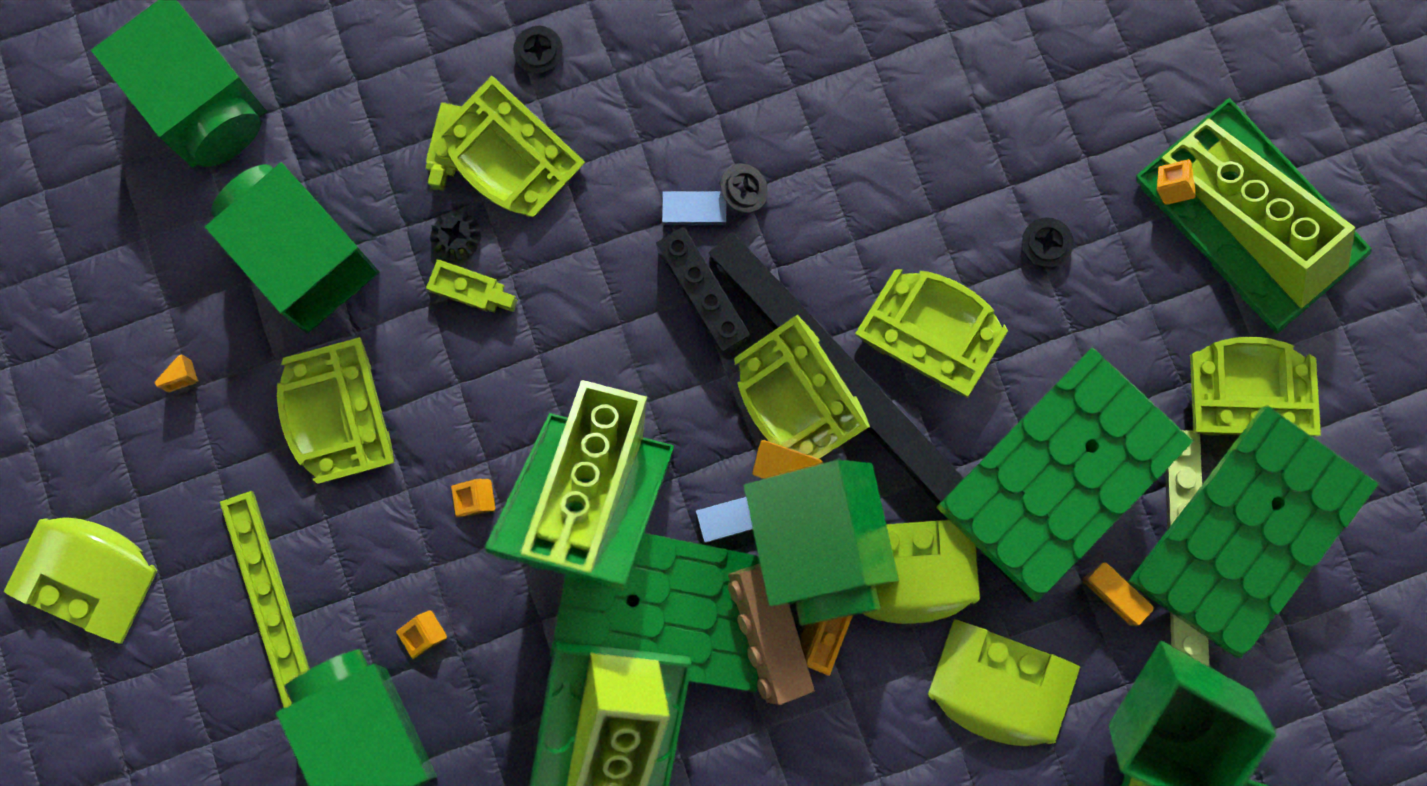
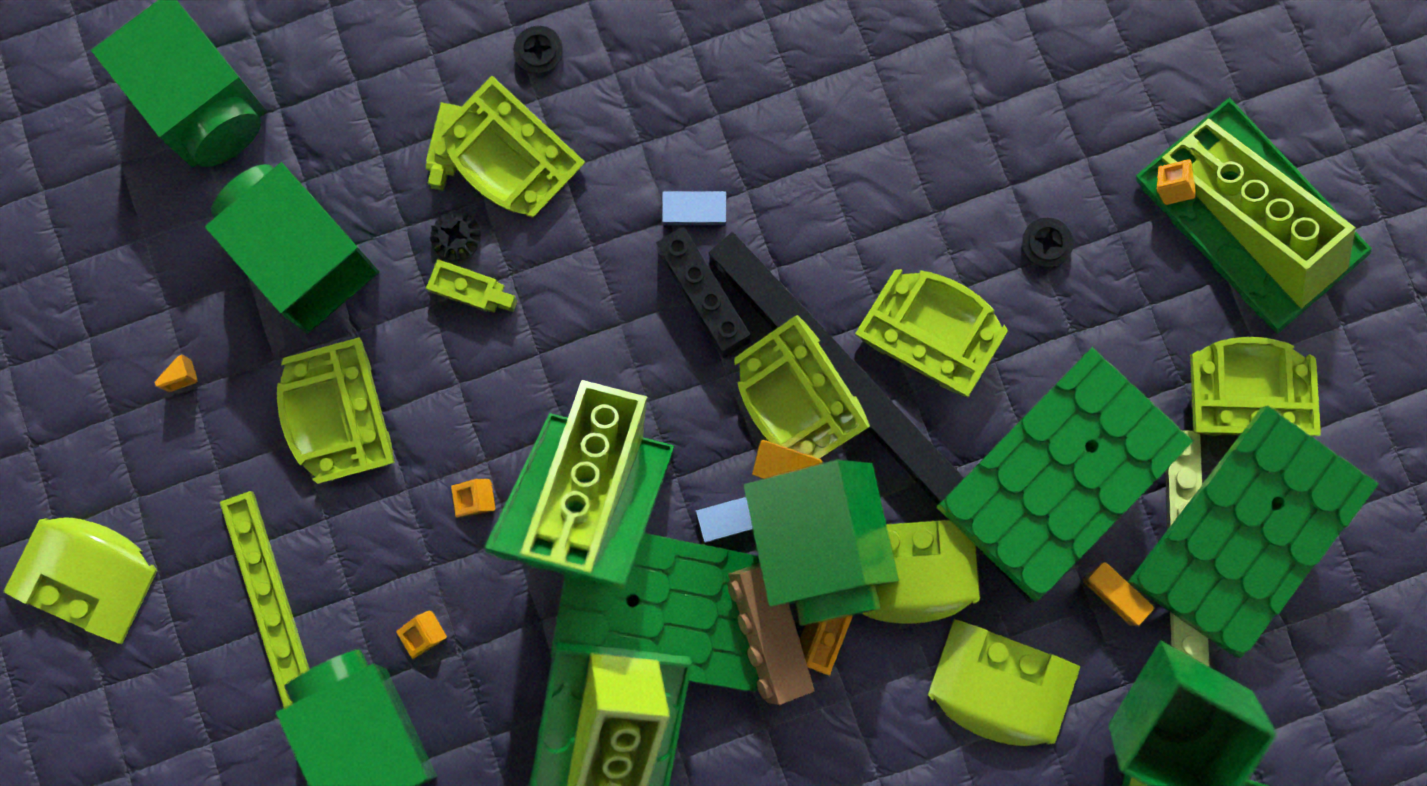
(752, 181): black gear -> none

